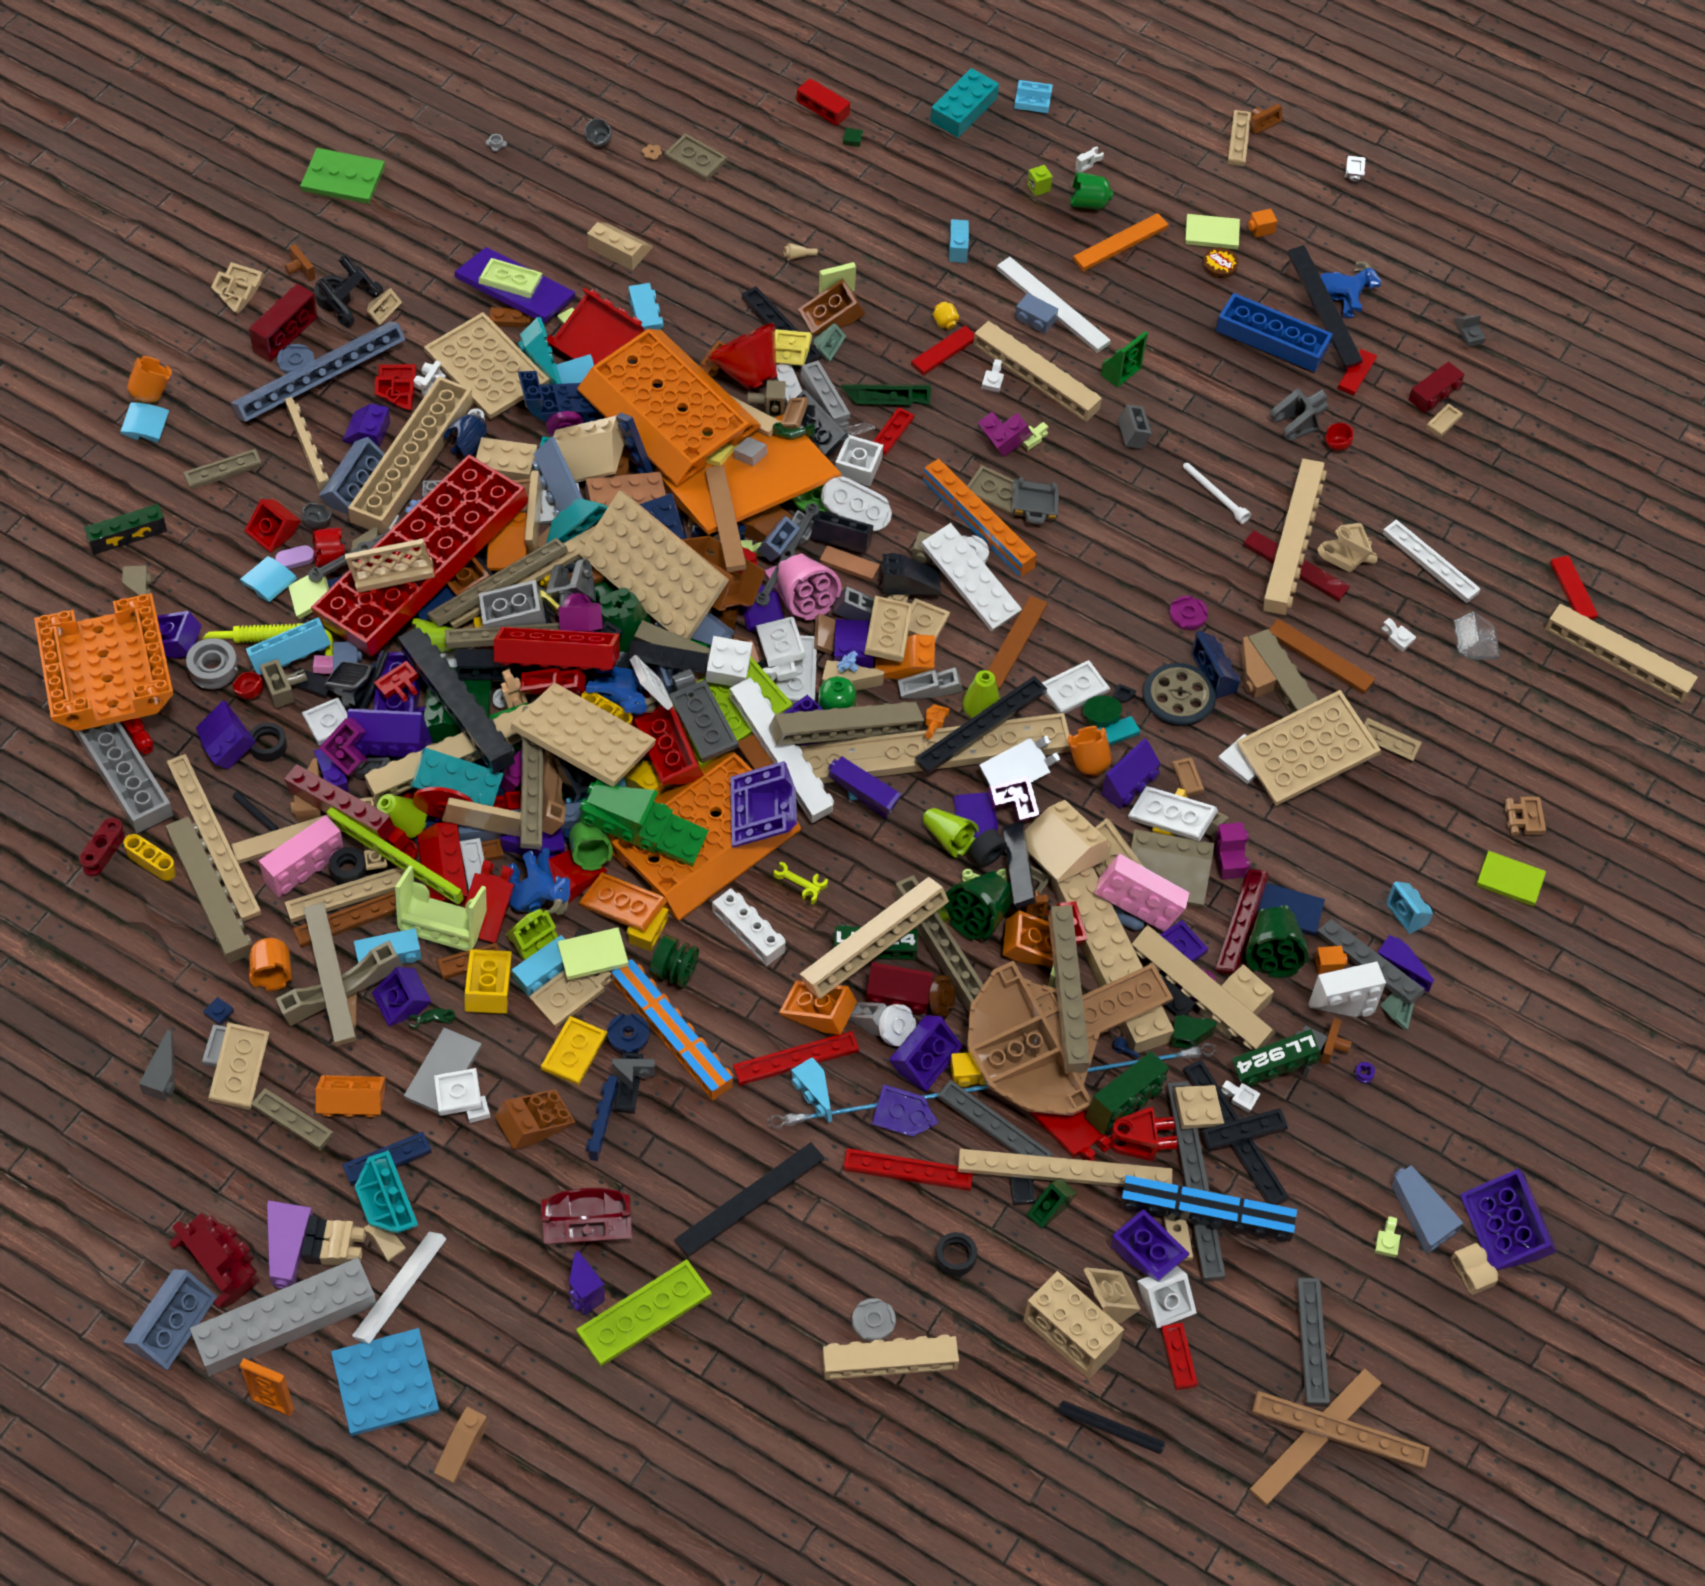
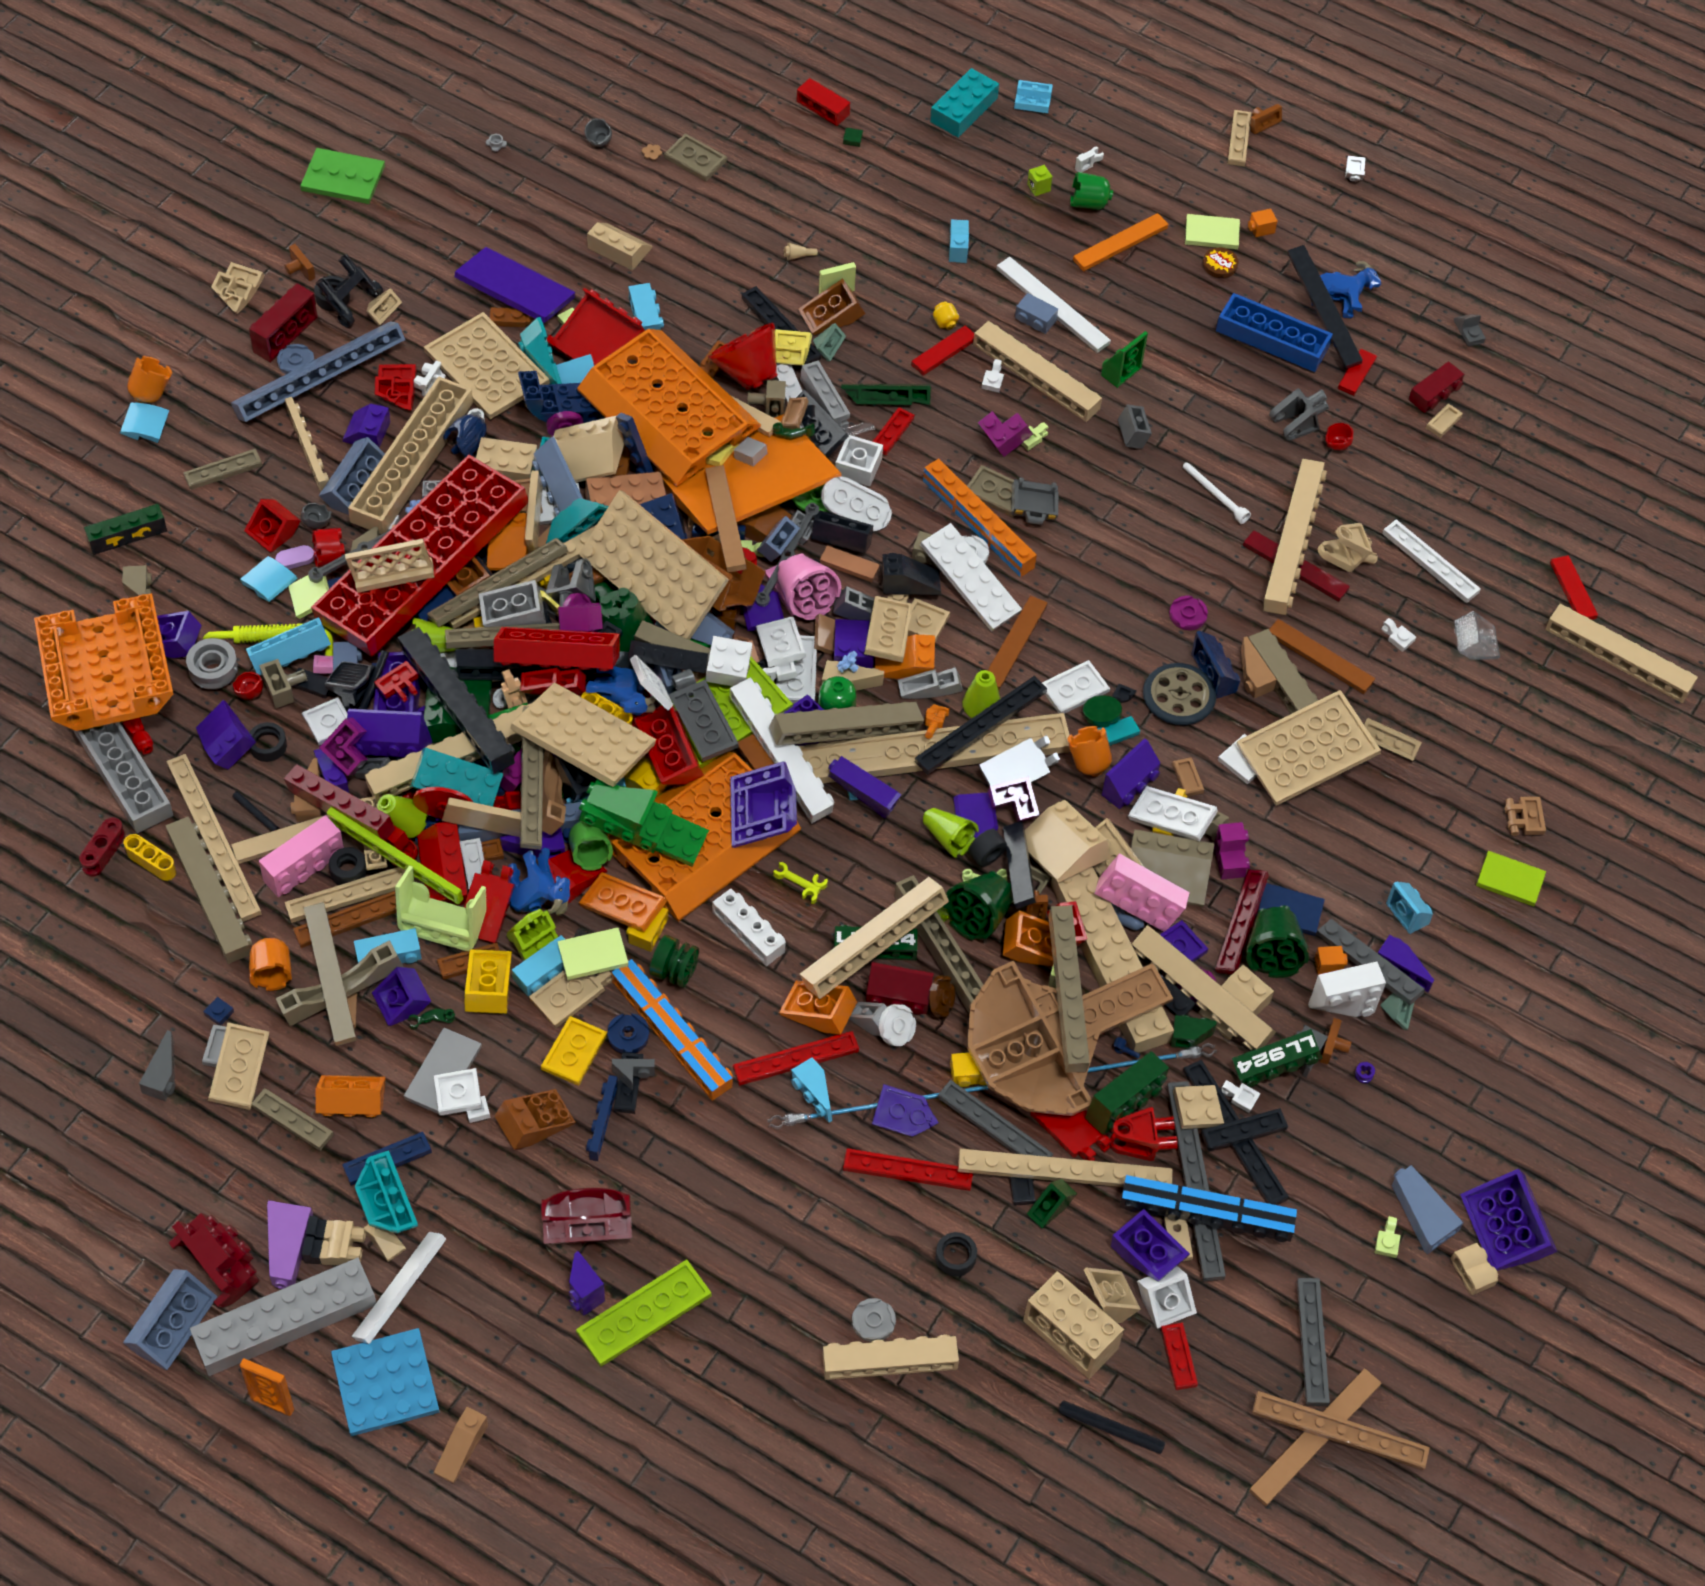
(510, 278): yellowish green tile -> none
(749, 1200): black tile -> none
(926, 1052): dark purple slope -> none

